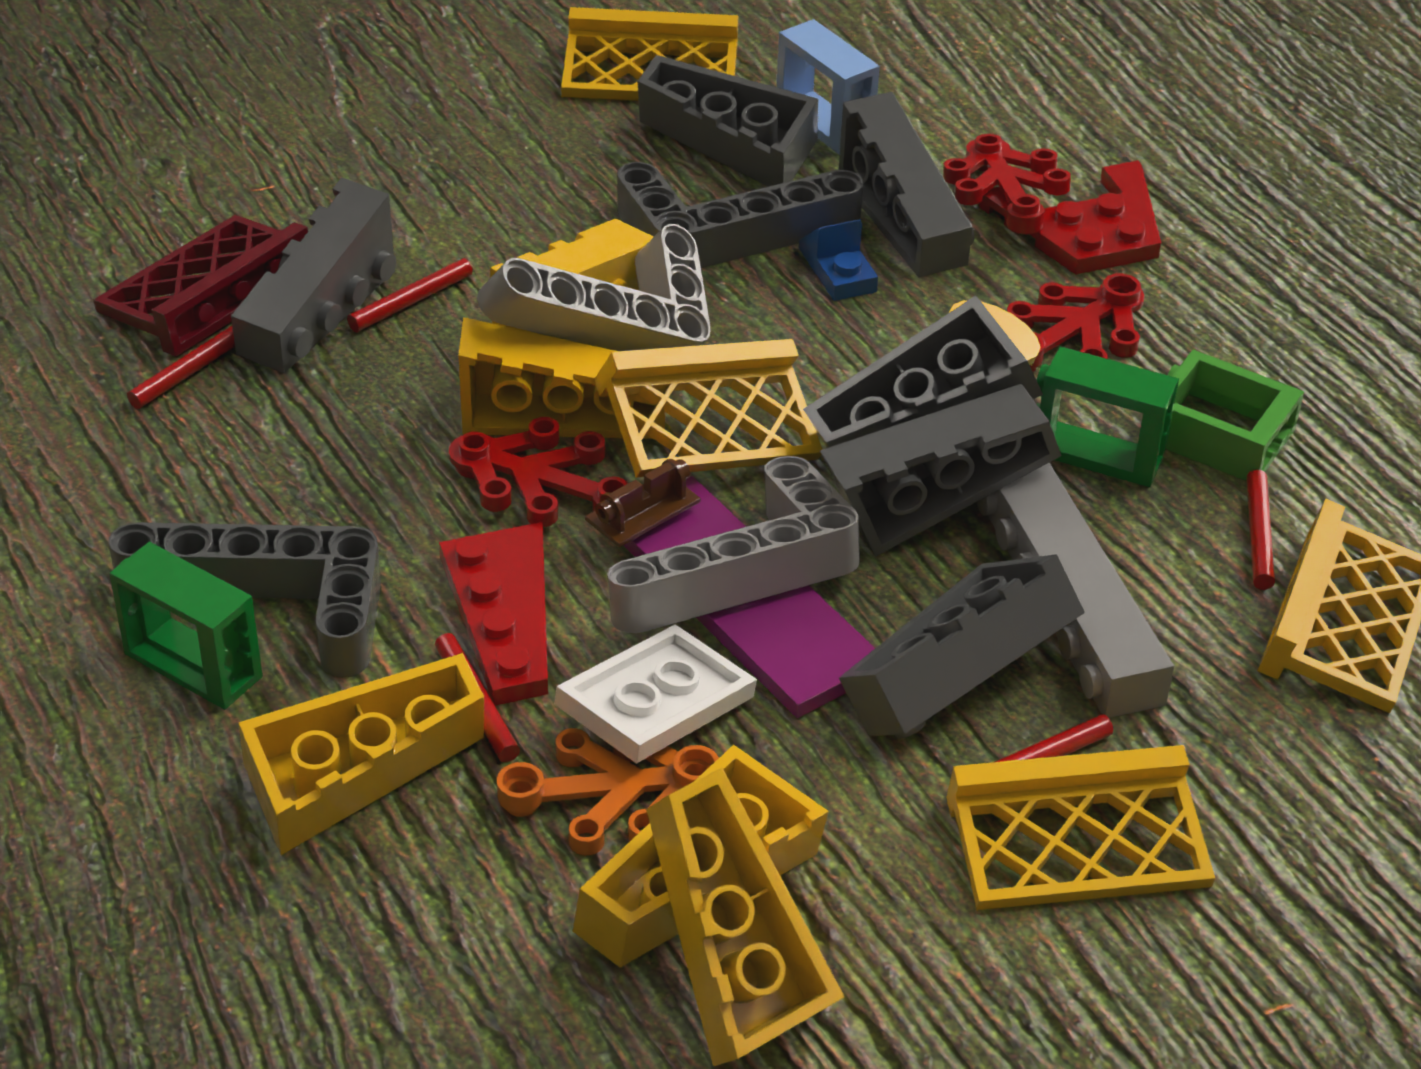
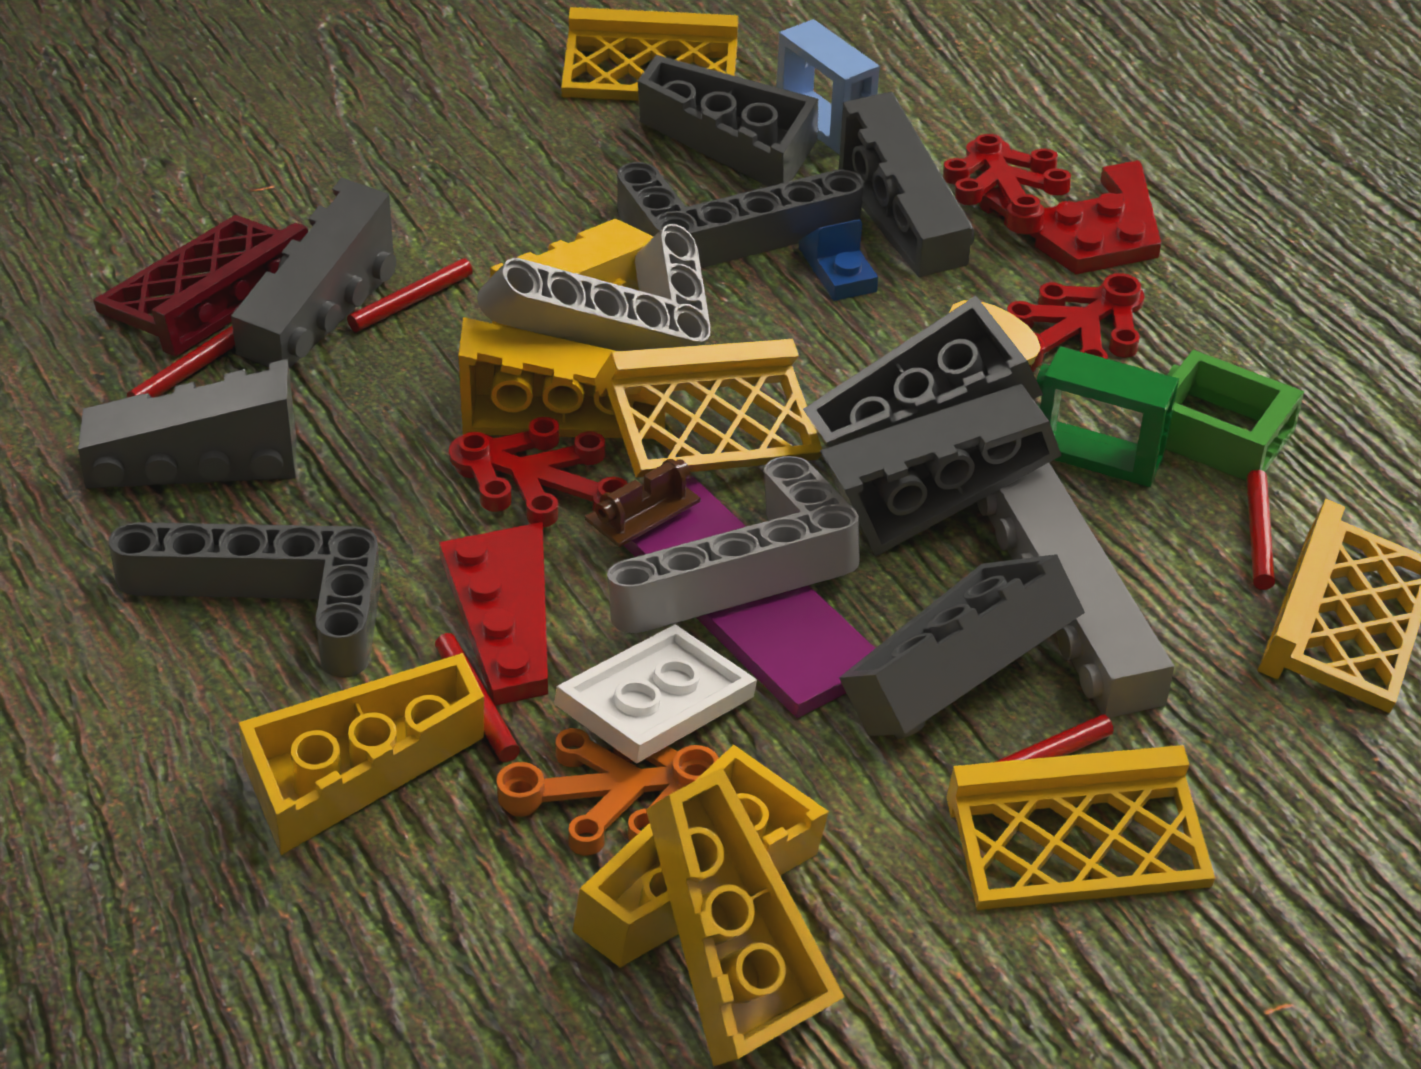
(194, 434): none -> dark grey wedge
(215, 660): green window -> none

